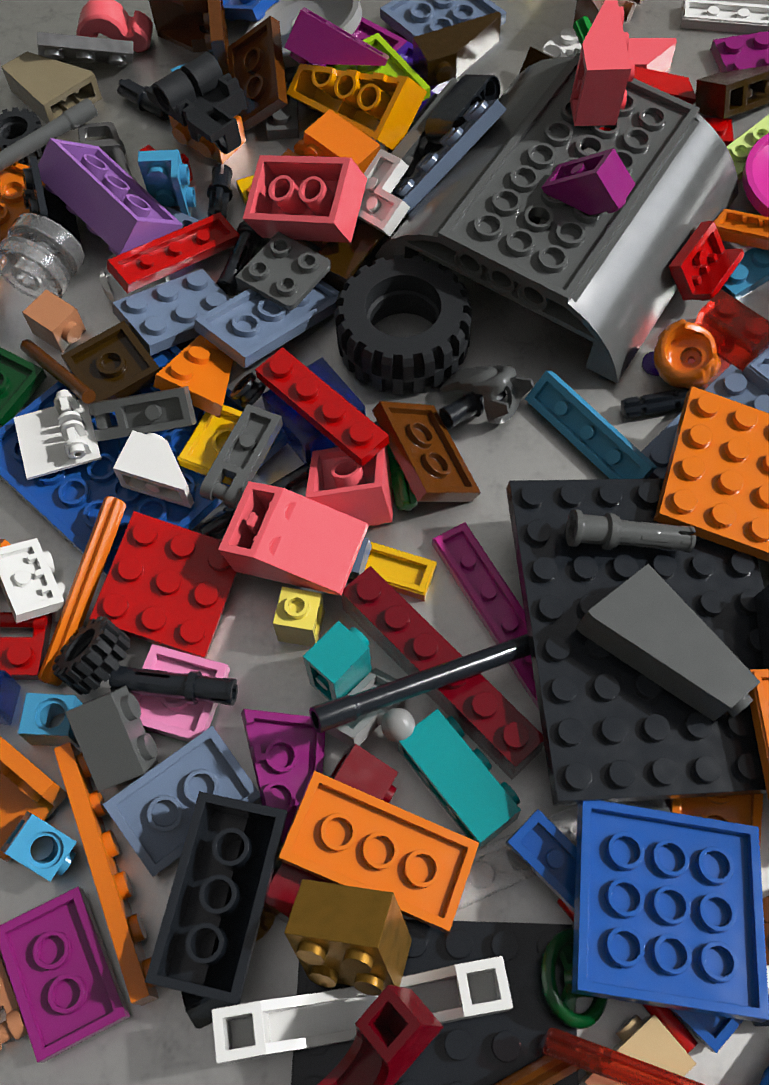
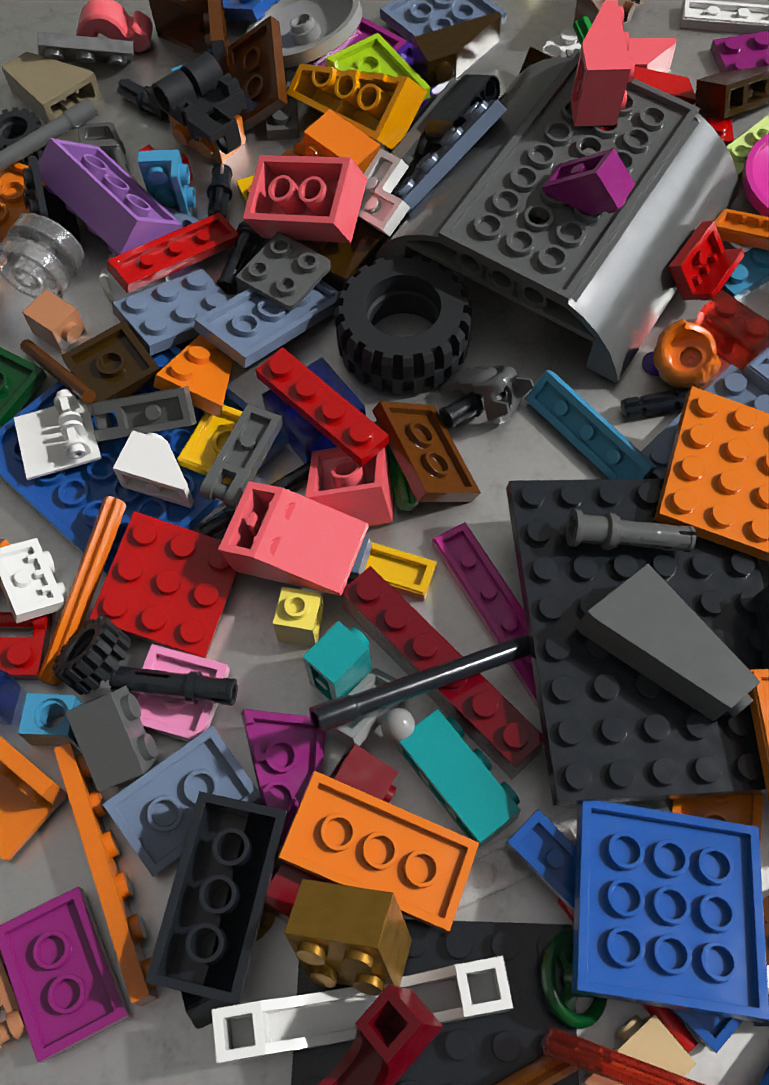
(25, 833): dark azure brick -> none
(248, 390): black bush -> none
(325, 43): magenta slope -> none

